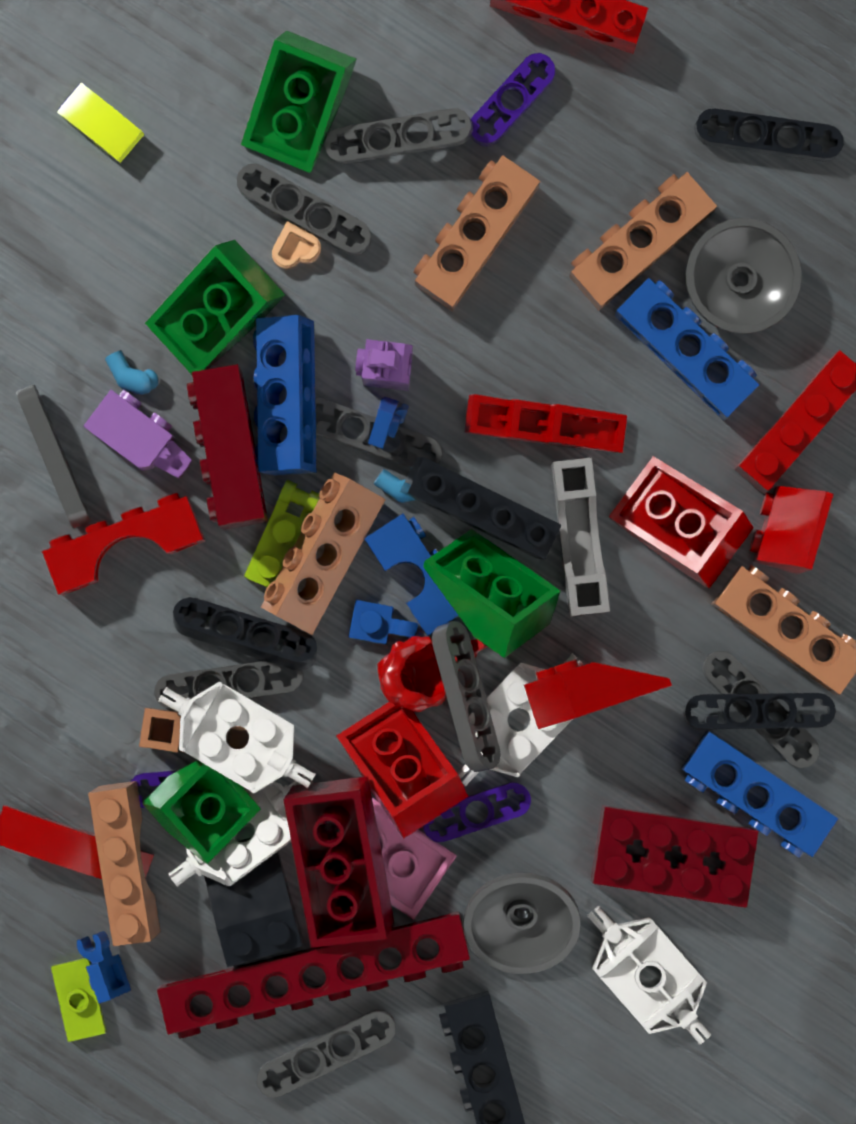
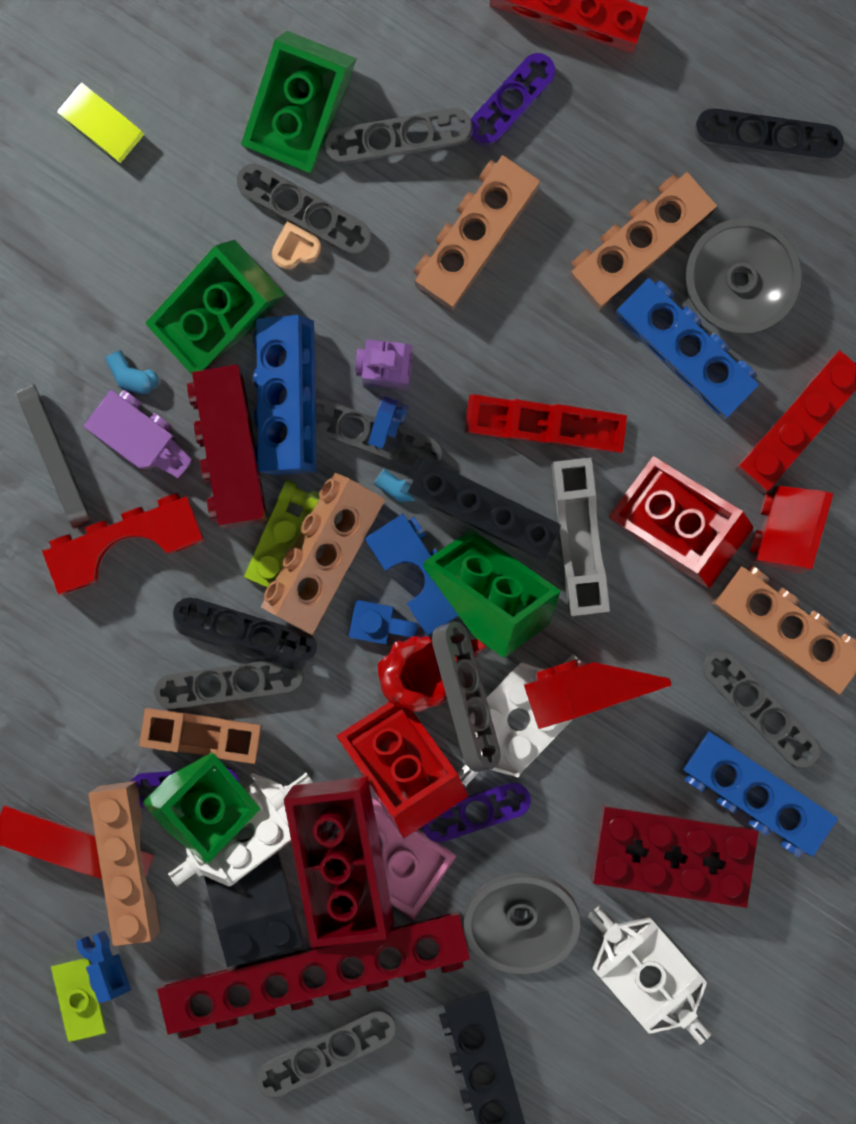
(205, 729): white plate -> none
(759, 714): black beam -> none

